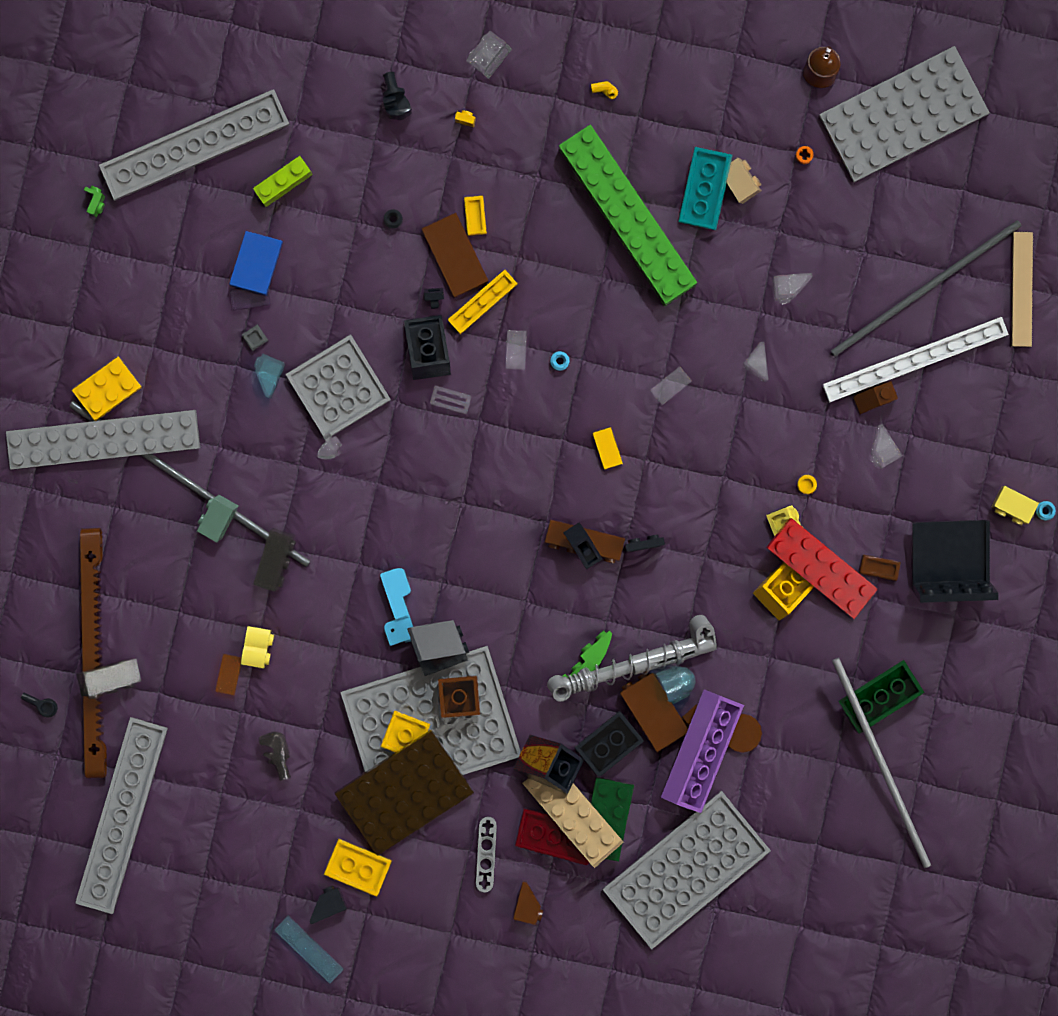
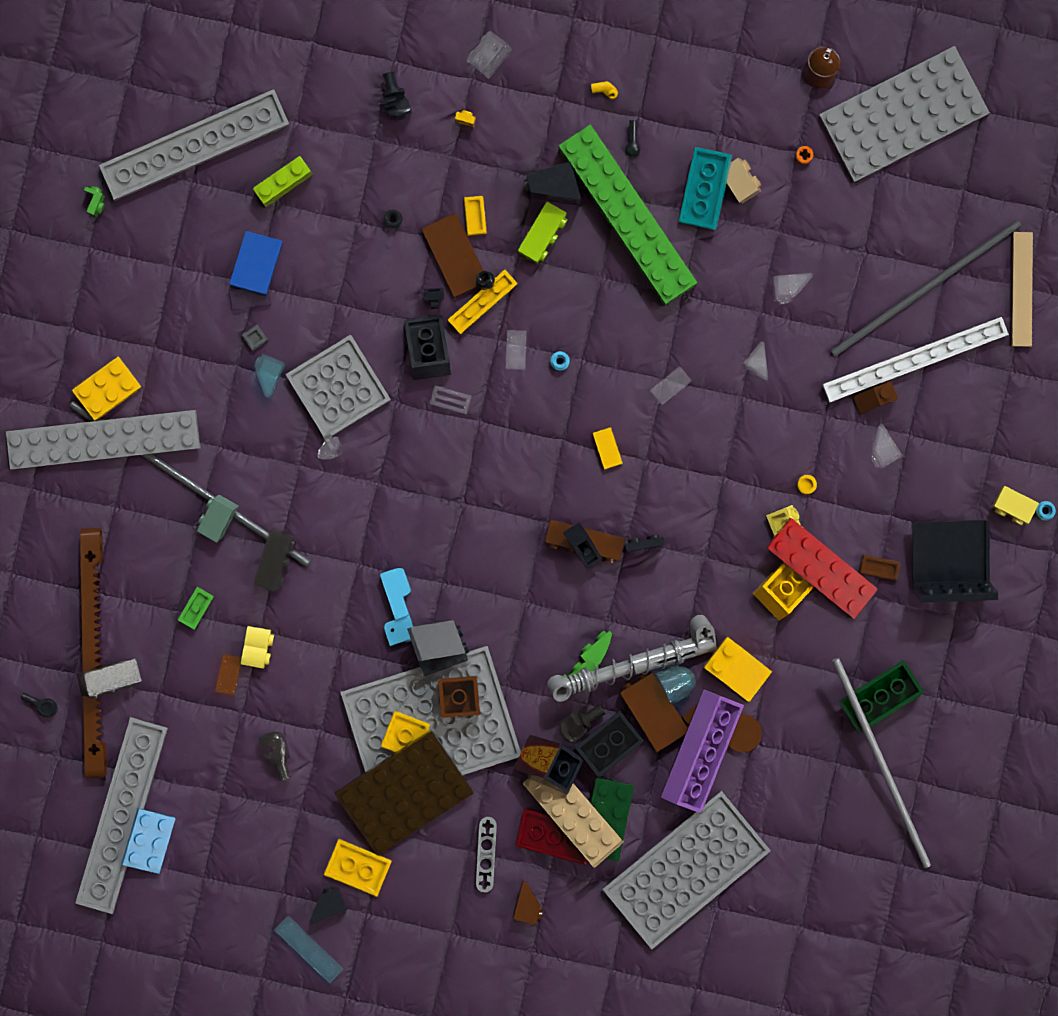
(148, 840): none -> dark azure plate
(196, 608): none -> bright green plate
(481, 280): none -> black plate
(543, 233): none -> lime brick
(553, 184): none -> black slope
(577, 723): none -> clear smoke piece
(633, 147): none -> black bar
(737, 669): none -> yellow slope

